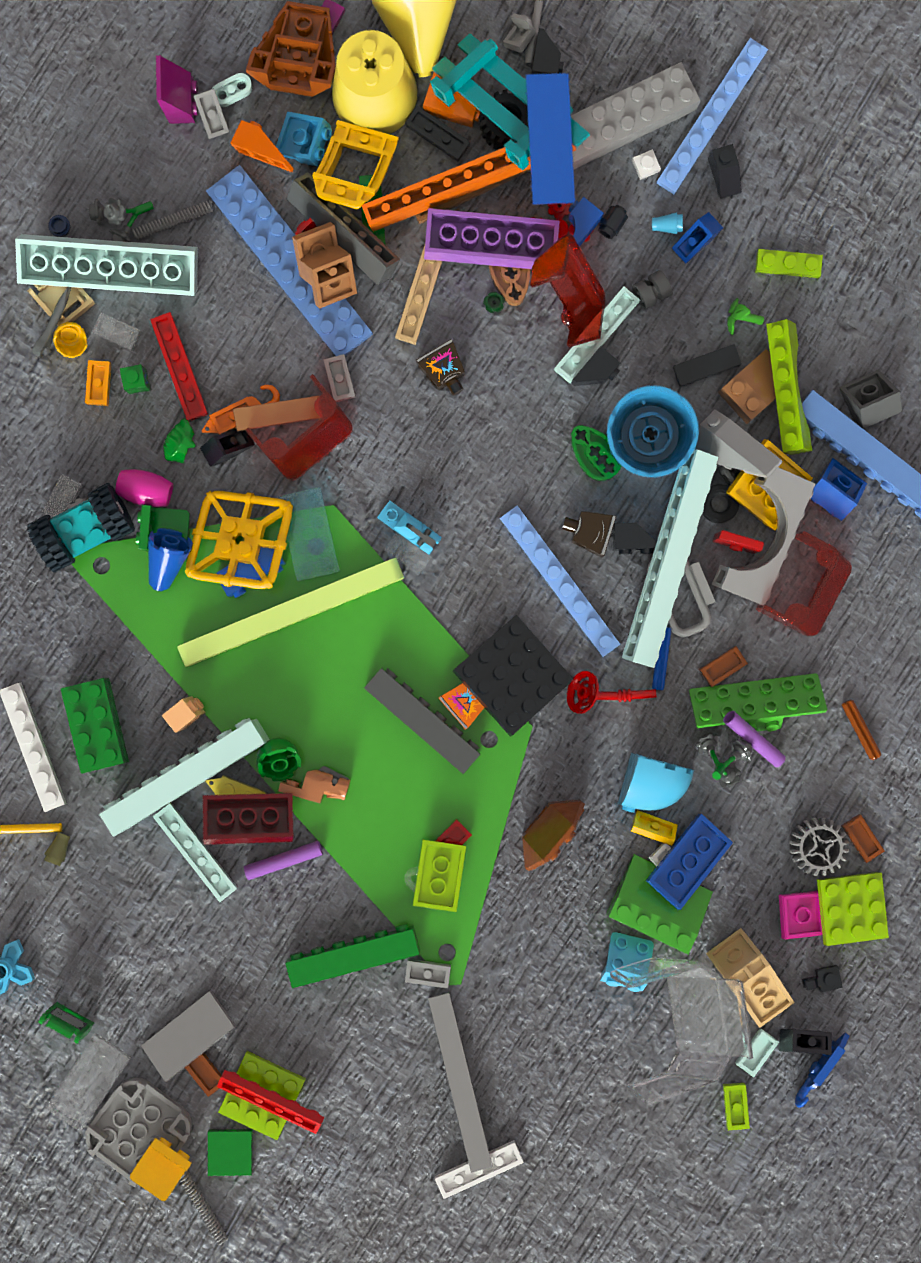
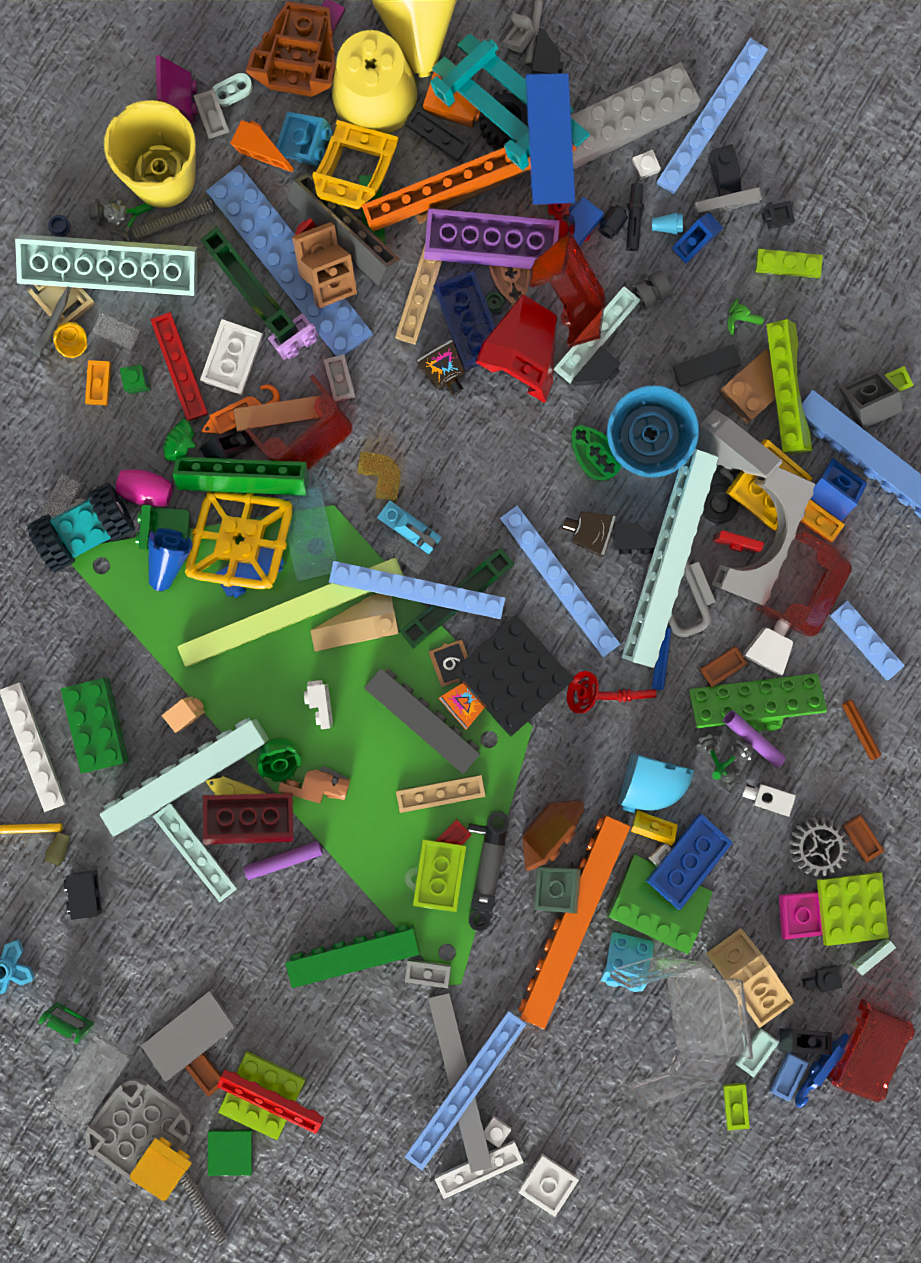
(83, 894): none -> black brick
(153, 152): none -> light yellow cone
(231, 357): none -> white plate
(241, 476): none -> green brick
(249, 286): none -> dark green arch
(305, 337): none -> lavender bracket
(318, 696): none -> white plate
(362, 622): none -> tan wedge
(386, 471): none -> clear yellow plate
(417, 590): none -> light blue plate
(440, 793): none -> tan plate
(446, 659): none -> piece
(465, 315): none -> clear blue brick
(465, 1090): none -> light blue plate
(477, 580): none -> dark green arch
(488, 868): none -> piece
(496, 1131): none -> white plate
(523, 346): none -> red wedge
(548, 1185): none -> white plate
(557, 889): none -> sand green tile
(571, 927): none -> orange brick
(635, 209): none -> black pin
(727, 202): none -> light grey piece
(770, 648): none -> white torso
(778, 214): none -> black bracket
(780, 802): none -> white torso
(788, 1076): none -> medium blue tile
(821, 521): none -> yellow plate
(866, 640): none -> light blue plate
(872, 1053): none -> clear red windscreen
(873, 956): none -> light aqua tile
(900, 378): none -> lime plate

